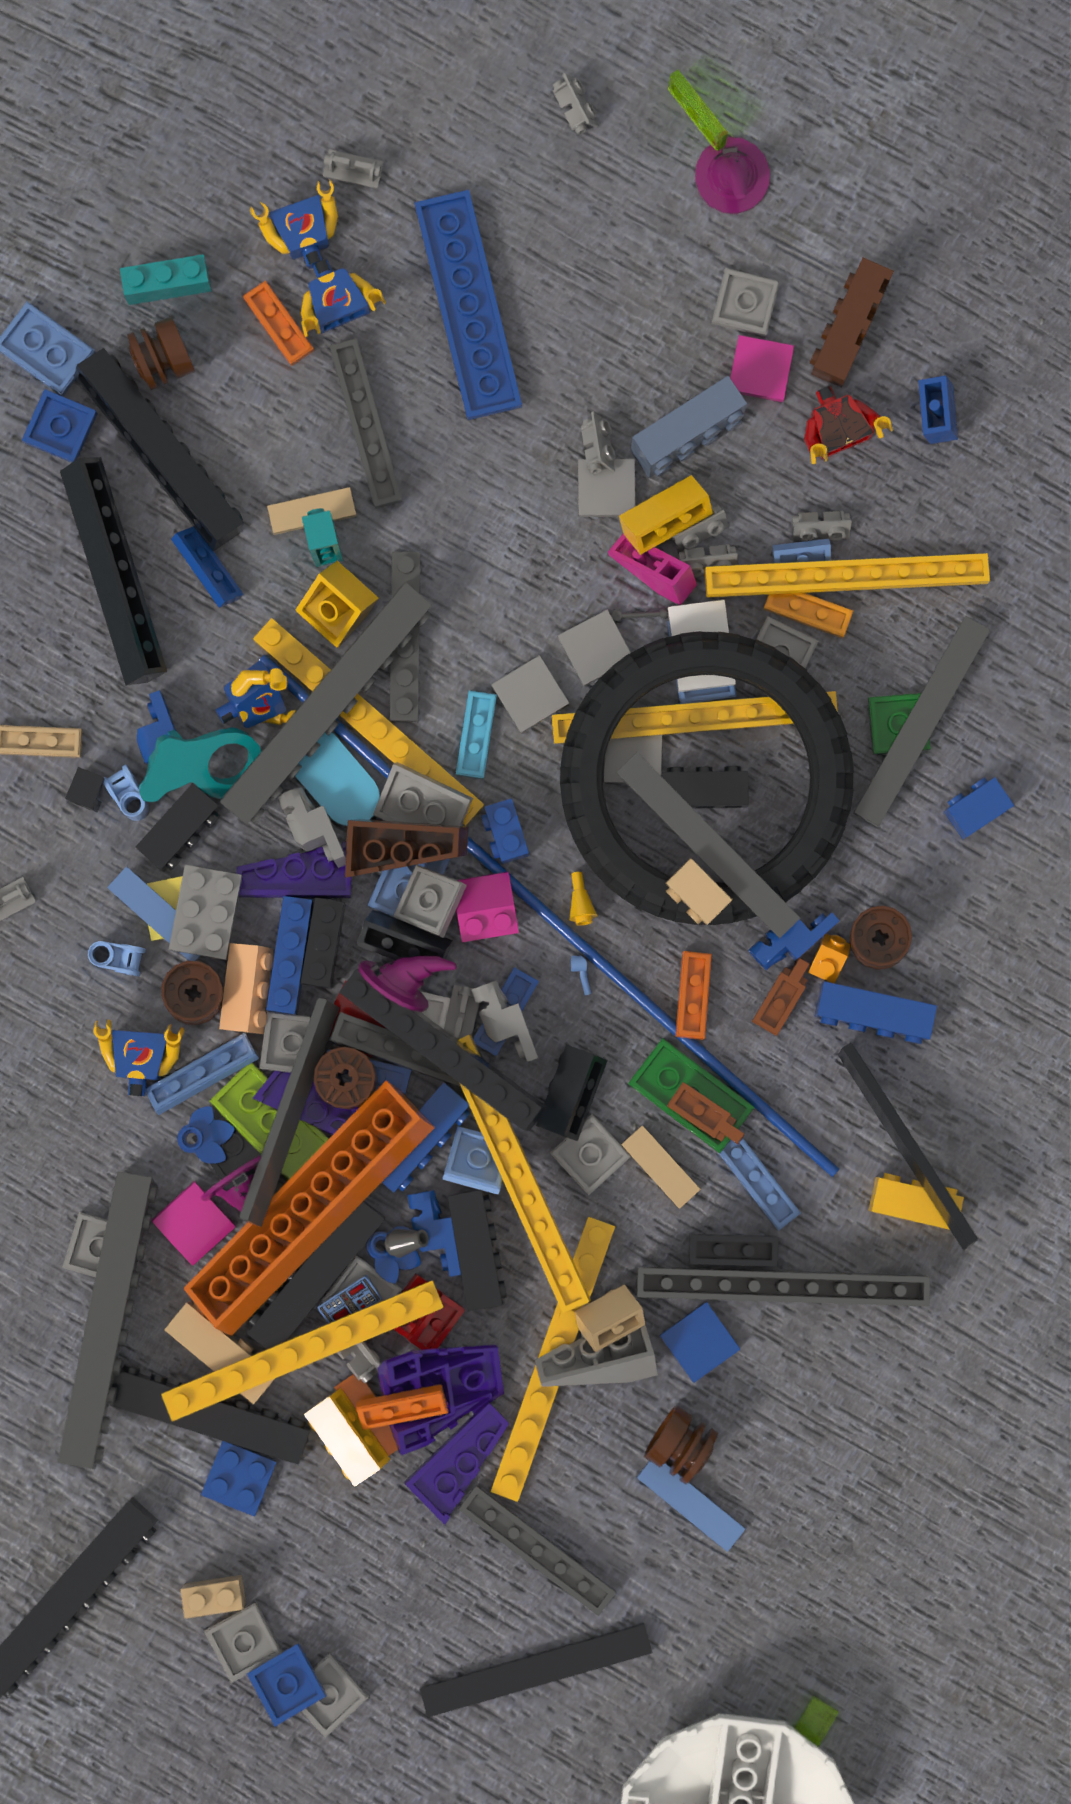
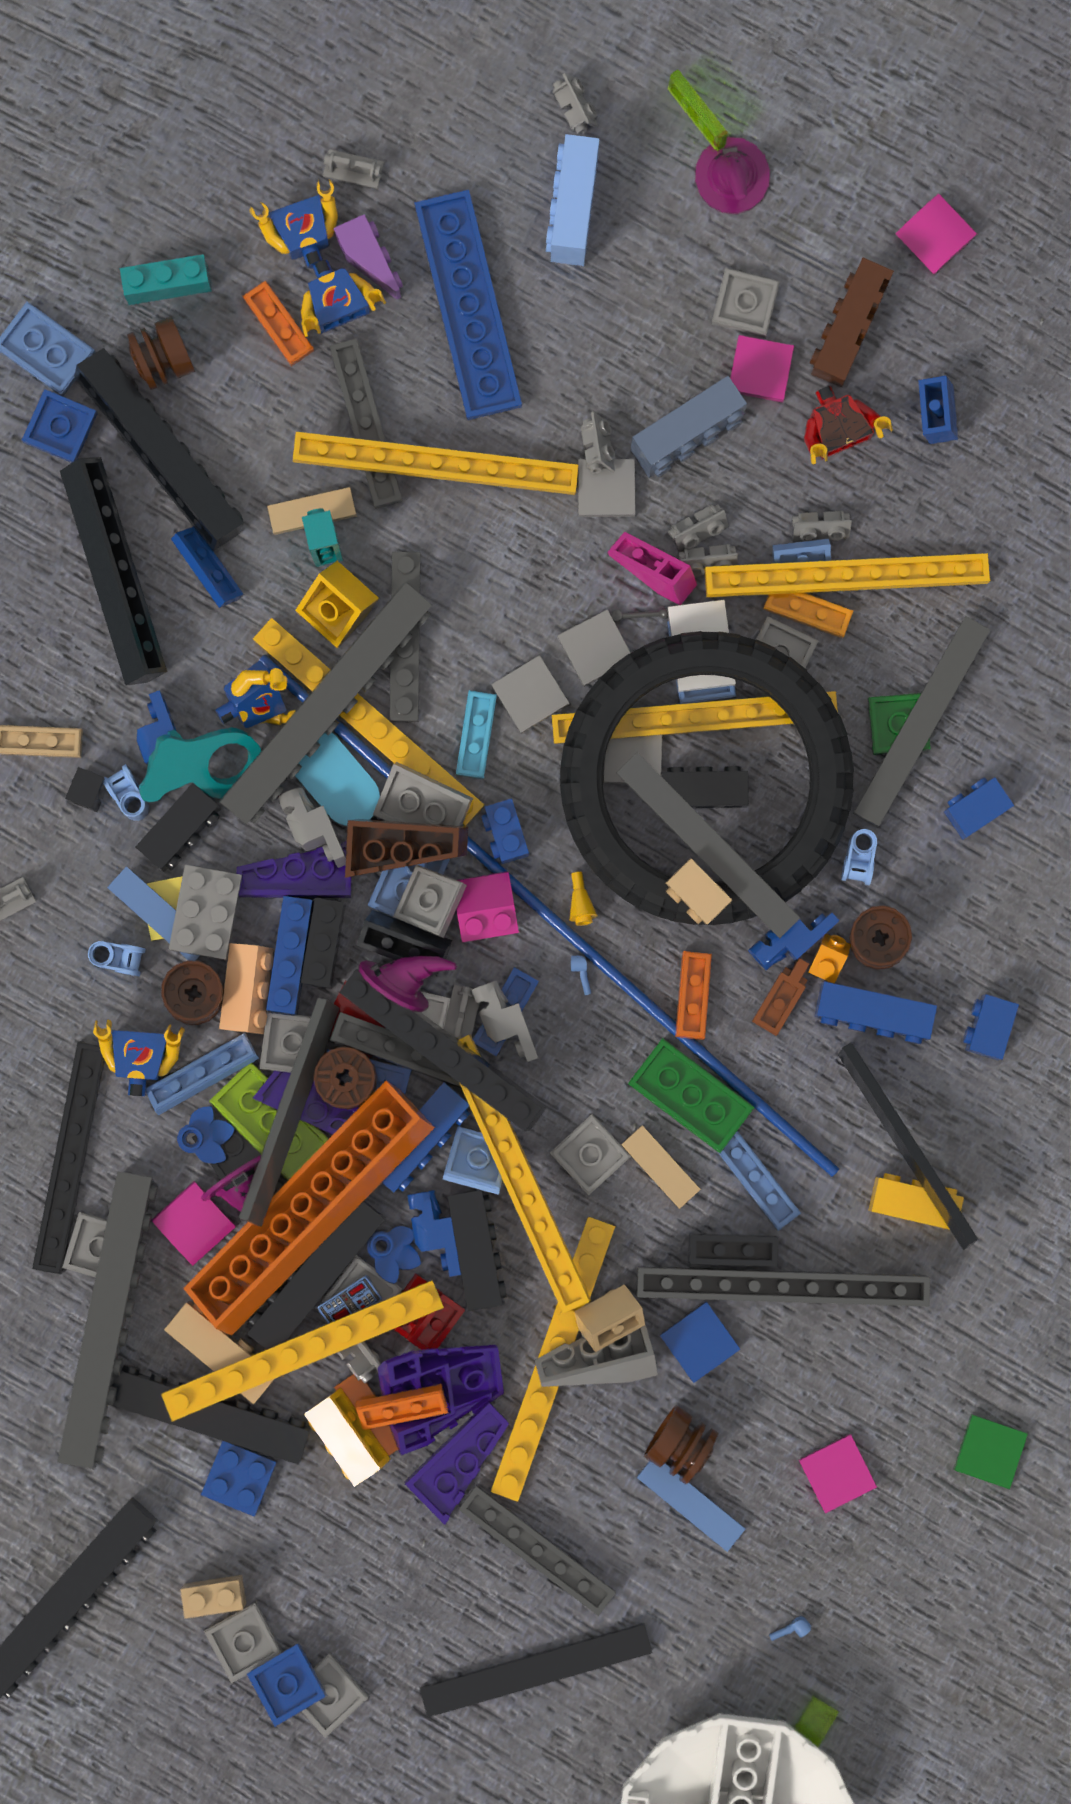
(69, 1159): none -> black tile
(363, 252): none -> medium lavender slope
(403, 1242): dark grey cone -> none
(435, 463): none -> yellow plate
(572, 1092): black brick -> none
(574, 195): none -> light blue brick
(665, 514): yellow brick -> none
(704, 1114): dark orange hinge -> none
(799, 1625): none -> medium blue hand
(837, 1473): none -> dark pink tile
(859, 859): none -> light blue piece
(936, 233): none -> dark pink slope
(990, 1026): none -> blue brick
(990, 1451): none -> green tile

